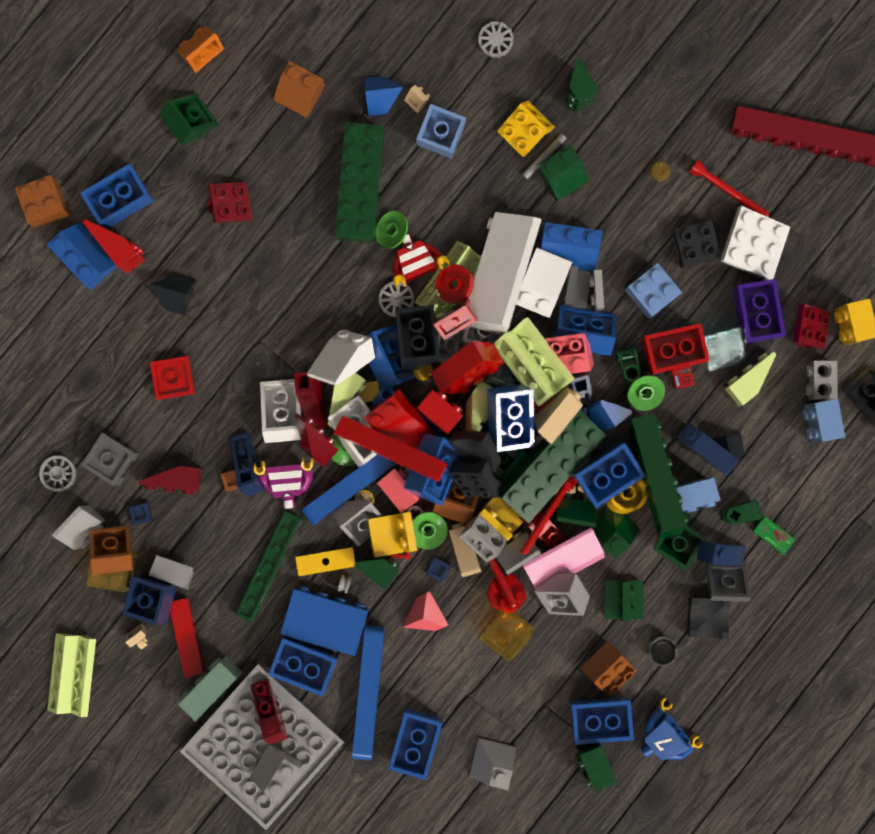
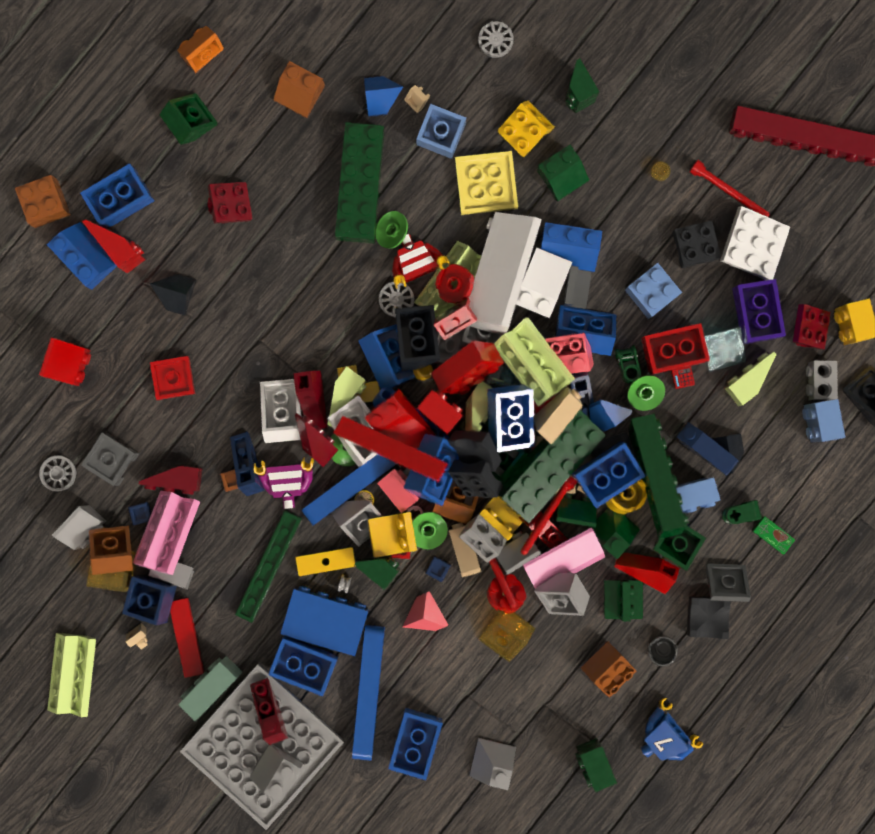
(65, 362): none -> red slope
(166, 532): none -> bright pink slope
(342, 357): white slope -> none
(486, 182): none -> light yellow plate
(544, 156): light grey bar -> none
(596, 282): light grey plate -> none
(601, 720): blue brick -> none
(649, 570): none -> red slope
(721, 553): dark blue slope -> none

